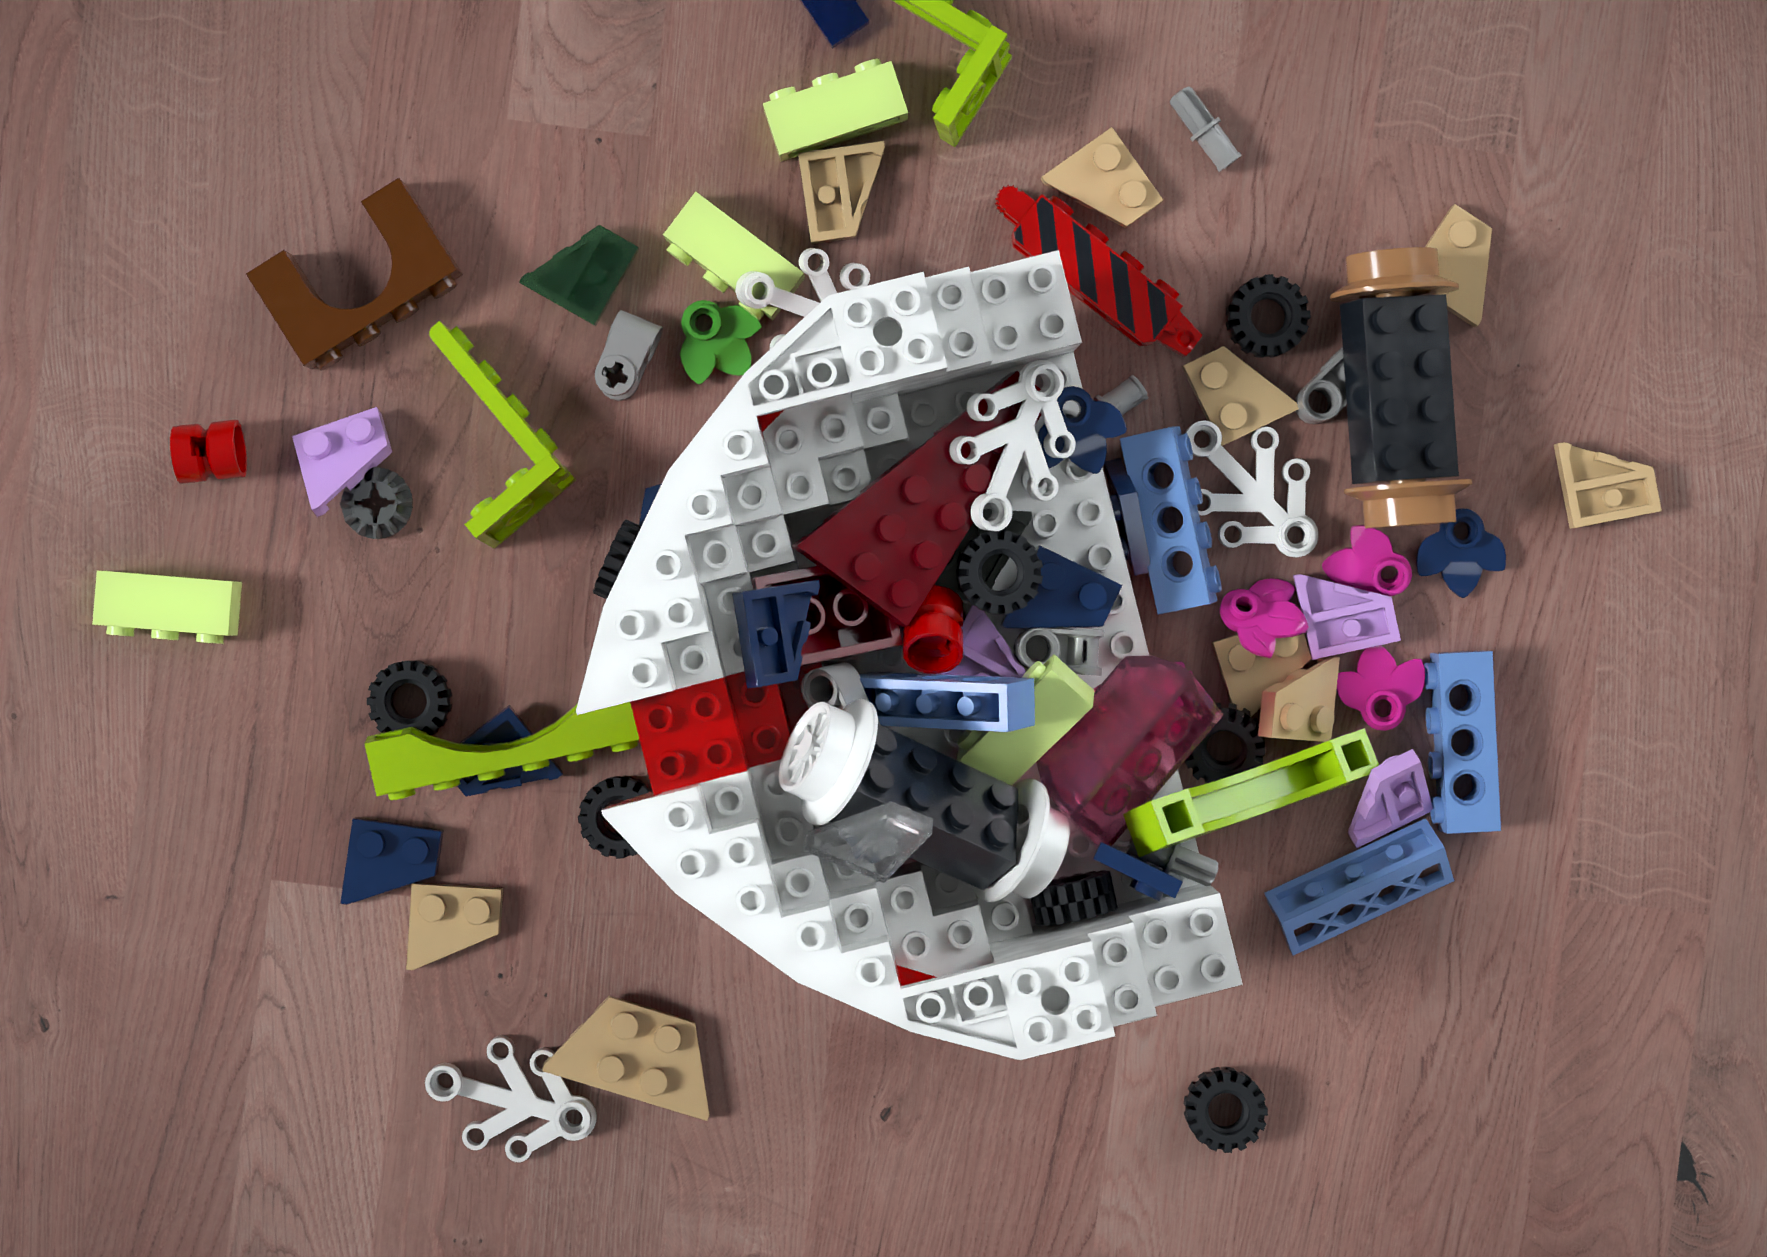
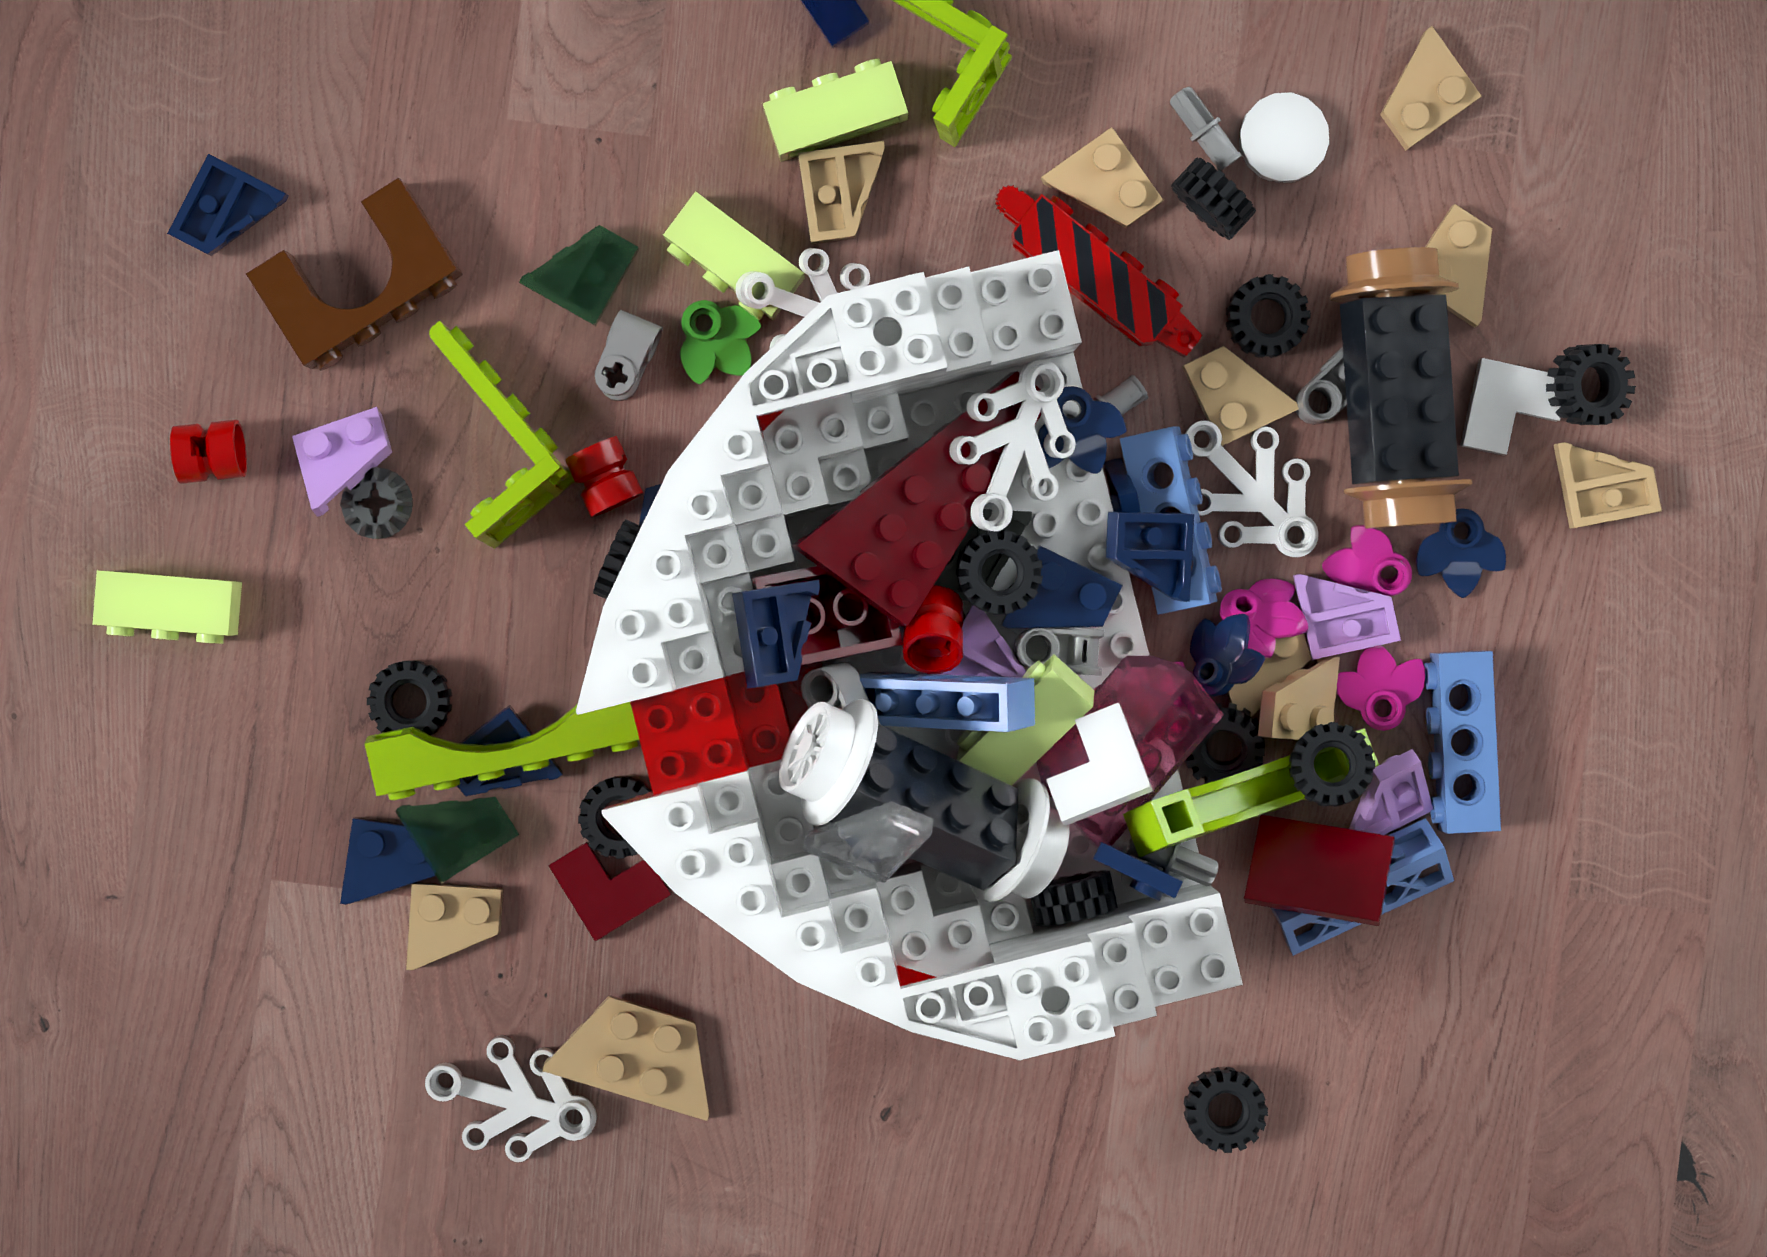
(222, 206): none -> dark blue wing
(457, 833): none -> clear green wing
(604, 476): none -> red wheel
(606, 901): none -> dark red tile
(1110, 776): none -> white tile
(1154, 549): none -> dark blue wing
(1213, 198): none -> black tyre
(1226, 651): none -> dark blue plate
(1284, 137): none -> white tile
(1319, 870): none -> dark red tile
(1351, 744): none -> black tyre
(1428, 92): none -> tan wing
(1497, 396): none -> white tile
(1612, 384): none -> black tyre

